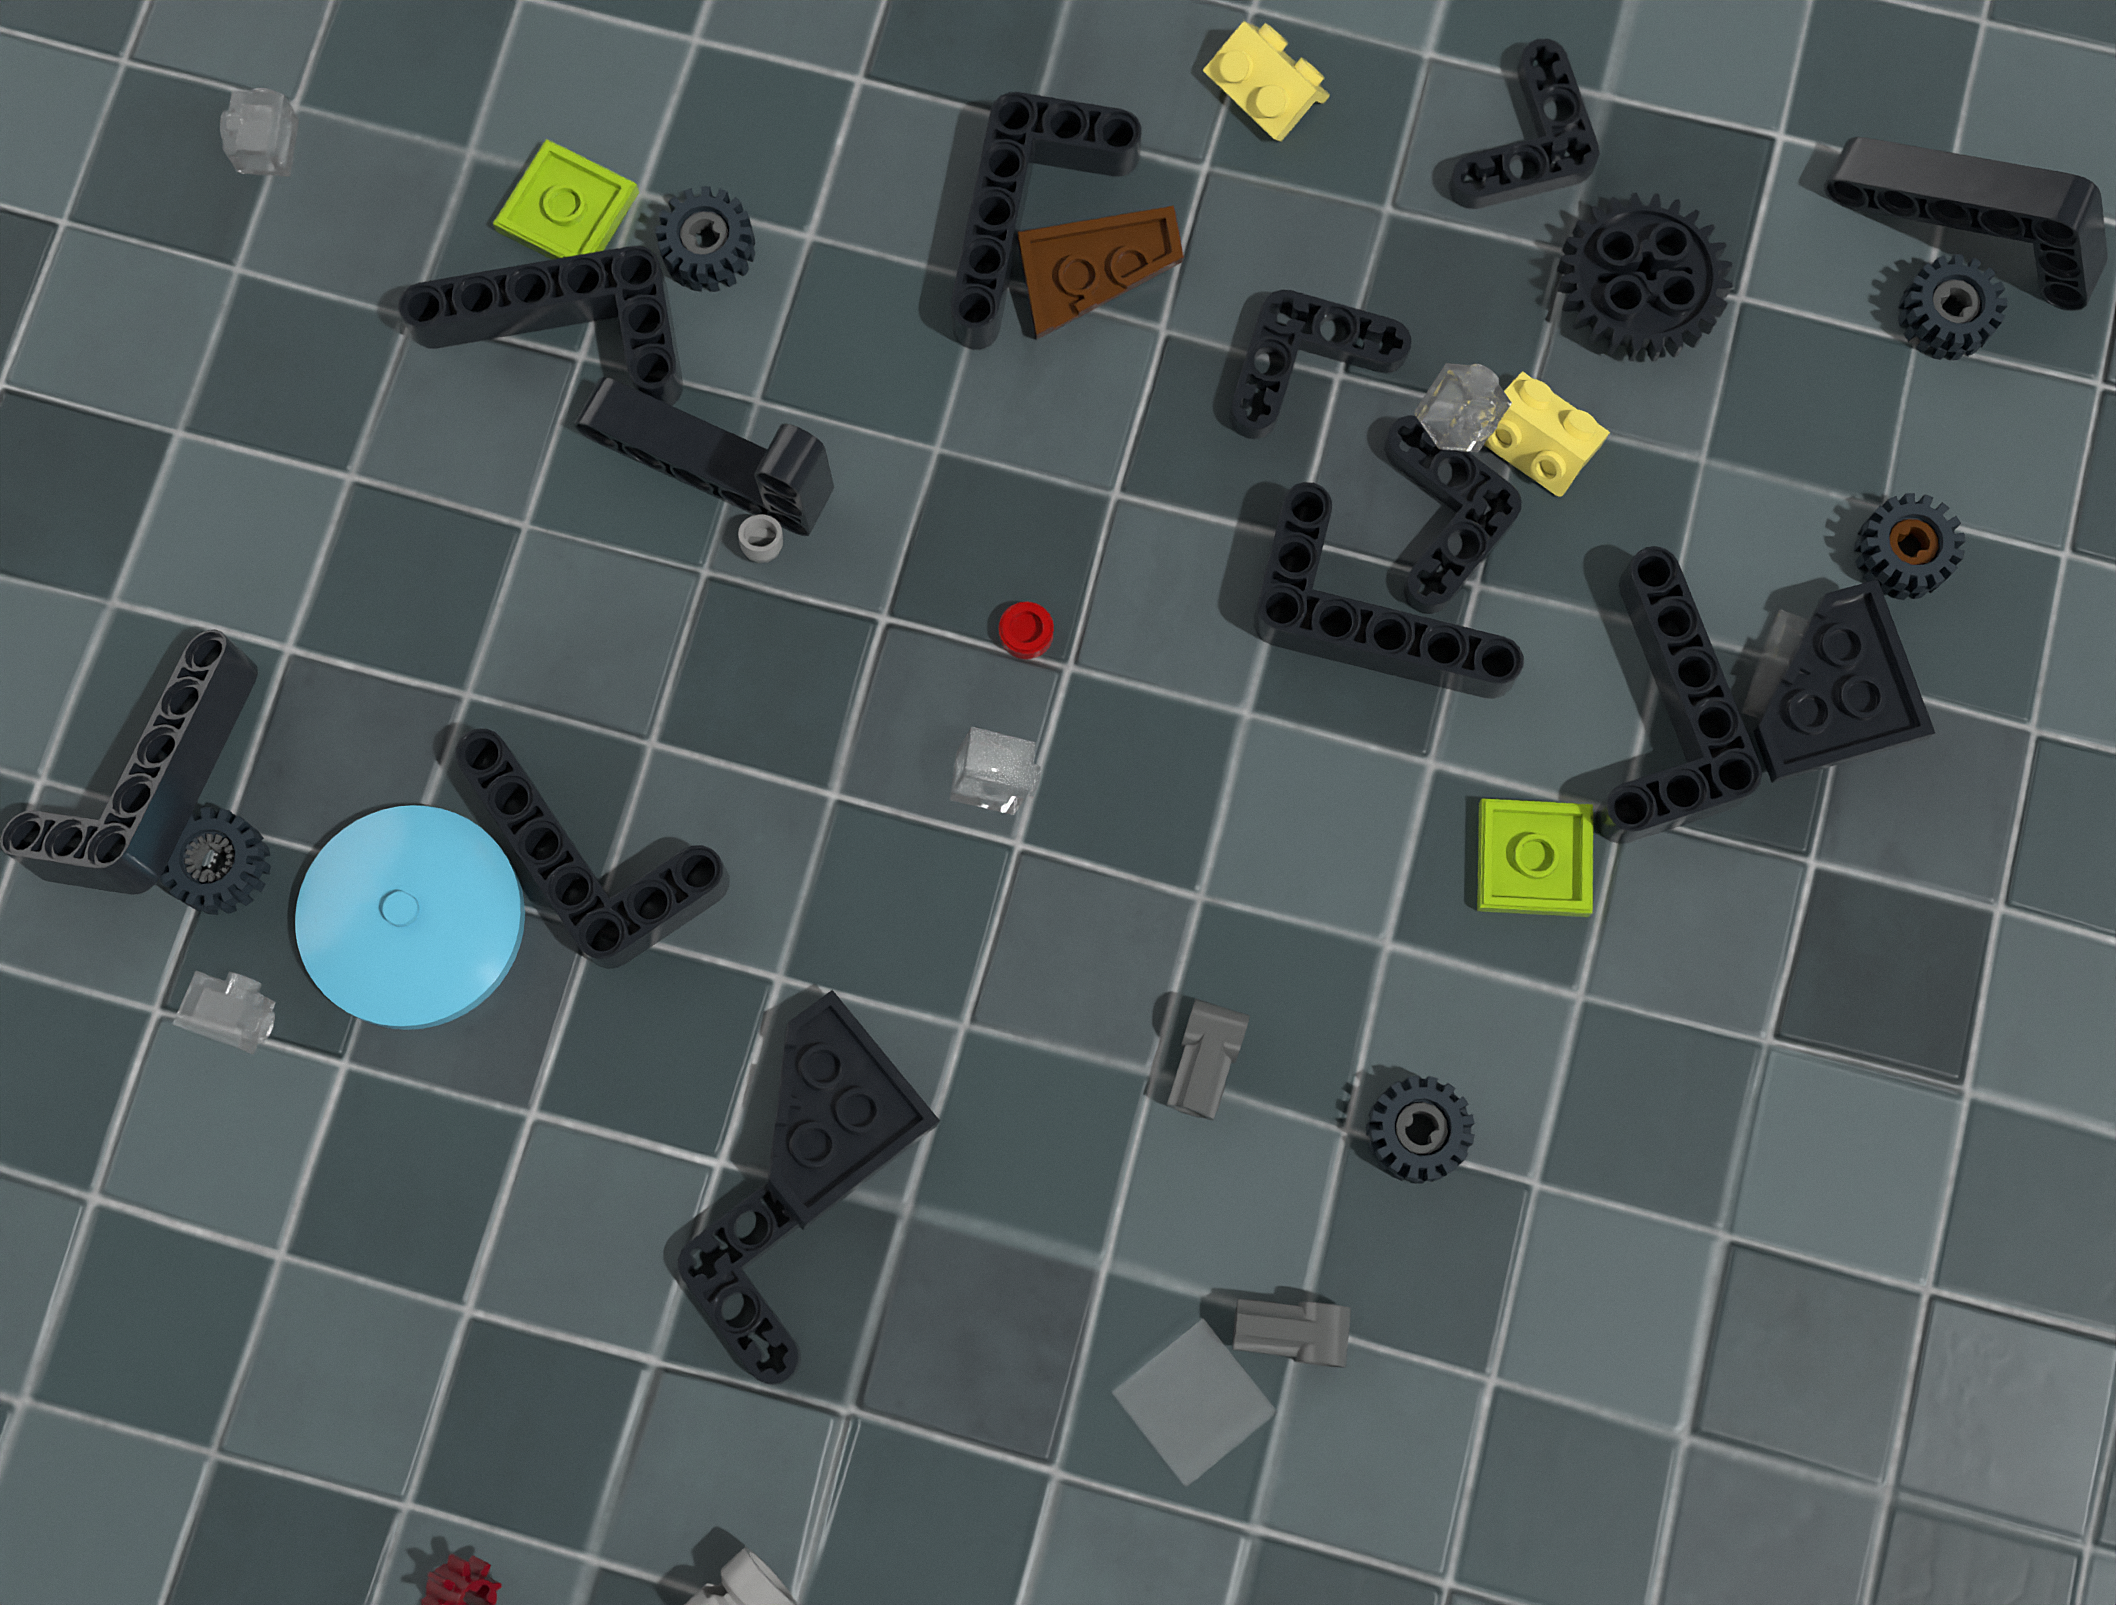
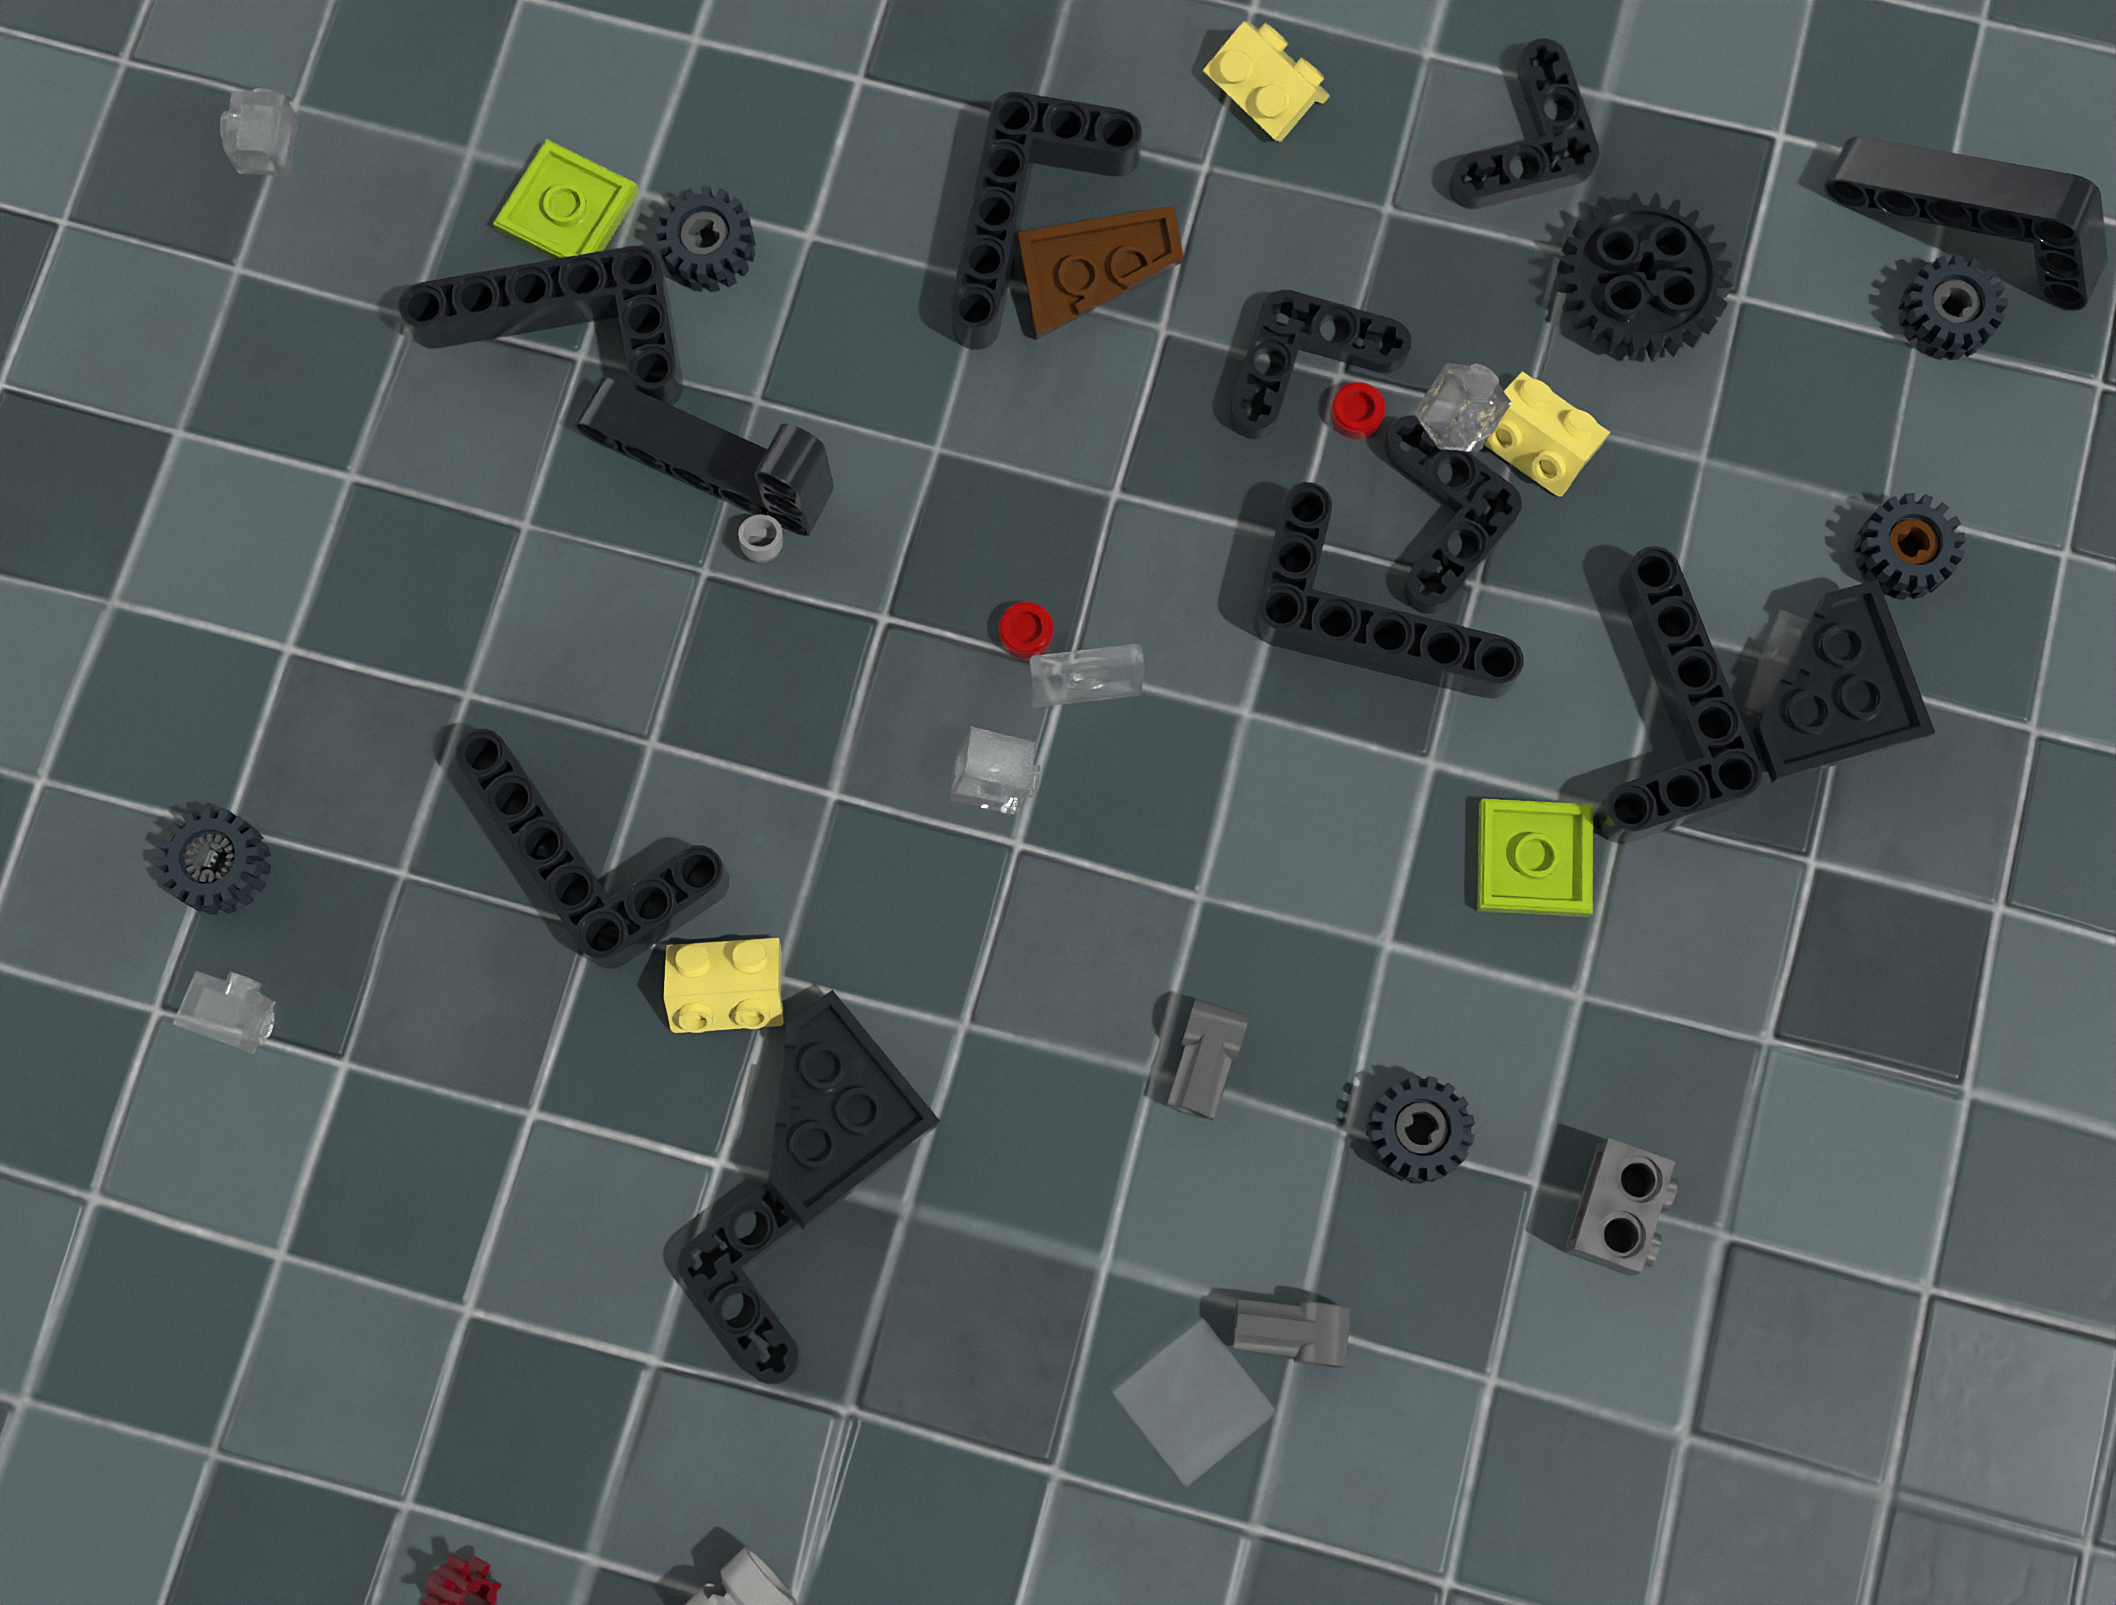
(158, 787): black beam -> none
(410, 917): medium azure dish -> none
(723, 985): none -> light yellow bracket
(1086, 675): none -> clear tile
(1357, 410): none -> red tile
(1607, 1201): none -> flat silver brick

